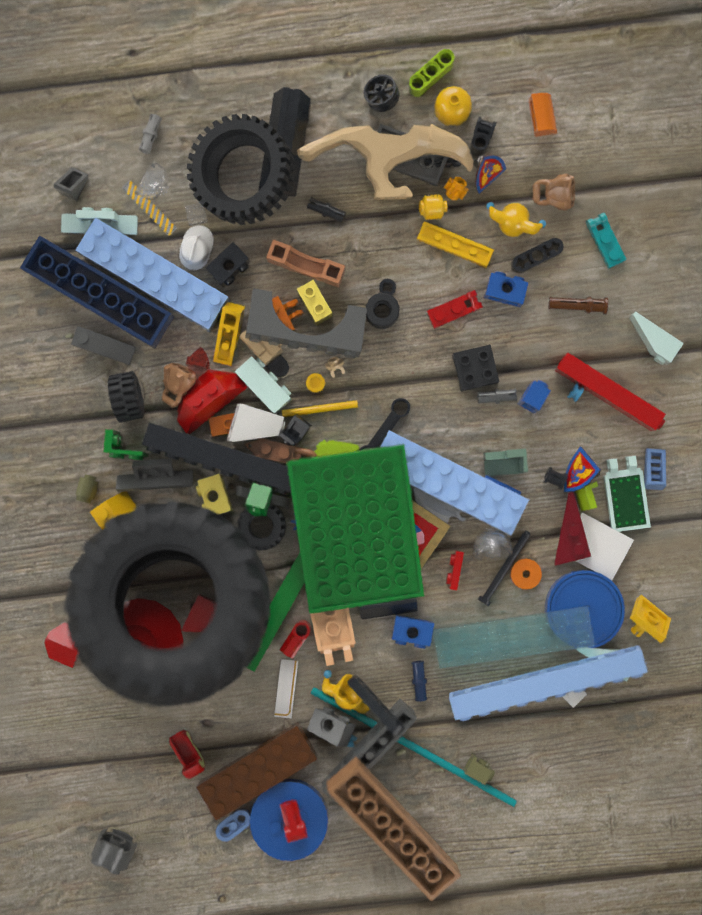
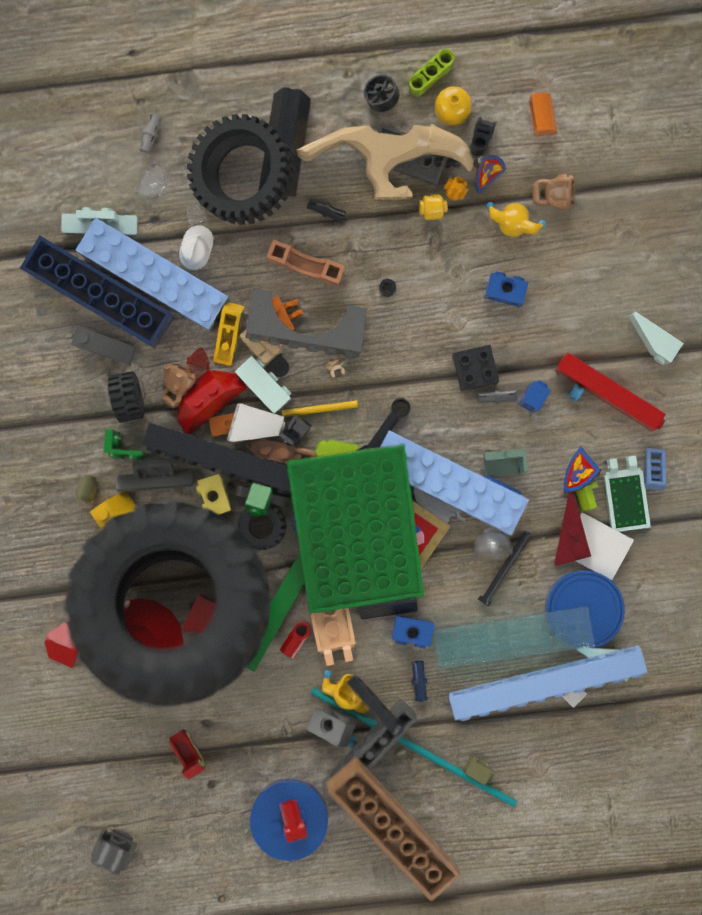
(71, 183): dark grey slope -> none
(156, 215): sticker -> none
(230, 254): black brick -> none
(234, 825): medium blue plate -> none
(257, 771): reddish brown brick -> none
(286, 688): white sticker -> none
(314, 302): light yellow brick -> none
(315, 382): yellow tile -> none
(391, 302): black tyre -> none
(454, 309): red plate -> none
(455, 244): yellow tile -> none
(456, 562): red plate -> none
(517, 570): orange piece -> none
(522, 257): black beam -> none
(555, 478): black bush -> none
(588, 305): reddish brown pin -> none
(606, 241): teal plate -> none
(649, 619): yellow tile -> none

